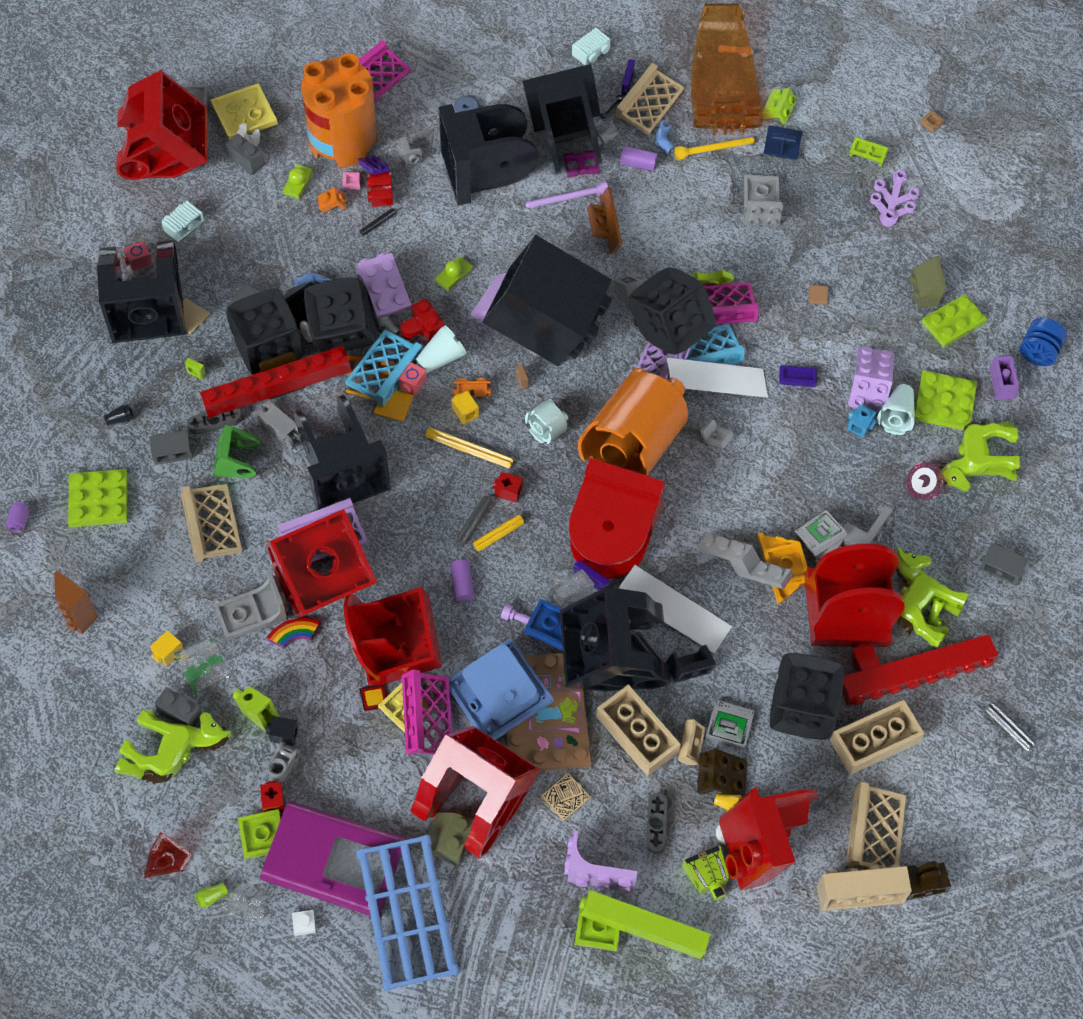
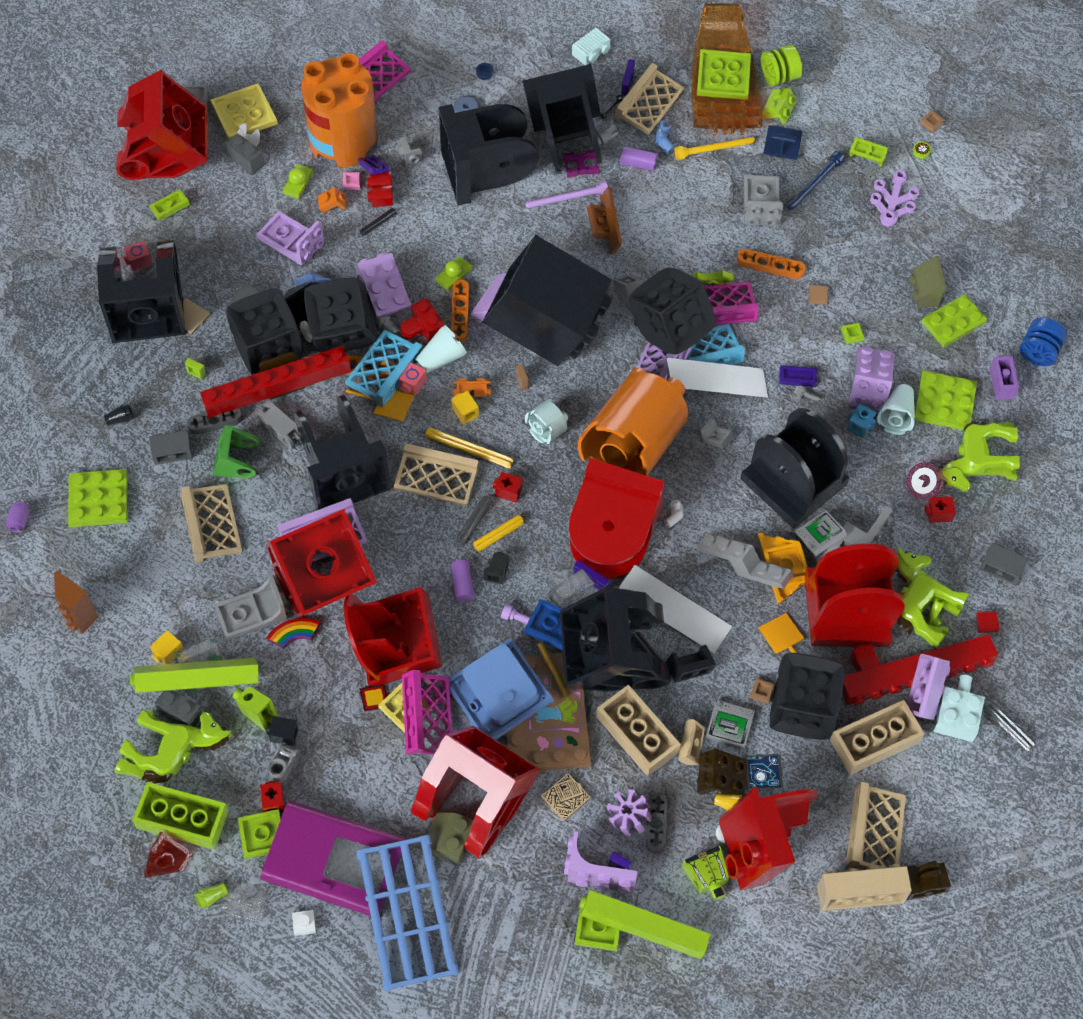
(169, 205): none -> lime plate
(180, 815): none -> lime brick
(182, 220): light aqua brick -> none
(194, 675): none -> lime brick
(292, 237): none -> lavender bracket
(441, 459): none -> tan fence
(460, 311): none -> orange beam
(484, 71): none -> dark blue tile
(496, 568): none -> pearl dark grey brick
(553, 669): none -> pearl gold bar
(618, 861): none -> dark purple tile
(620, 816): none -> lavender gear
(676, 513): none -> white arm
(724, 74): none -> lime plate
(762, 691): none -> medium nougat tile
(764, 772): none -> sticker
(770, 267): none -> orange beam
(781, 65): none -> lime wheel
(781, 633): none -> light orange piece
(798, 467): none -> black piece
(801, 391): none -> light grey hand
(835, 160): none -> dark blue piece
(852, 333): none -> lime tile
(921, 150): none -> tile
(928, 686): none -> lavender slope
(940, 509): none -> red brick
(959, 711): none -> light aqua brick
(987, 622): none -> red tile

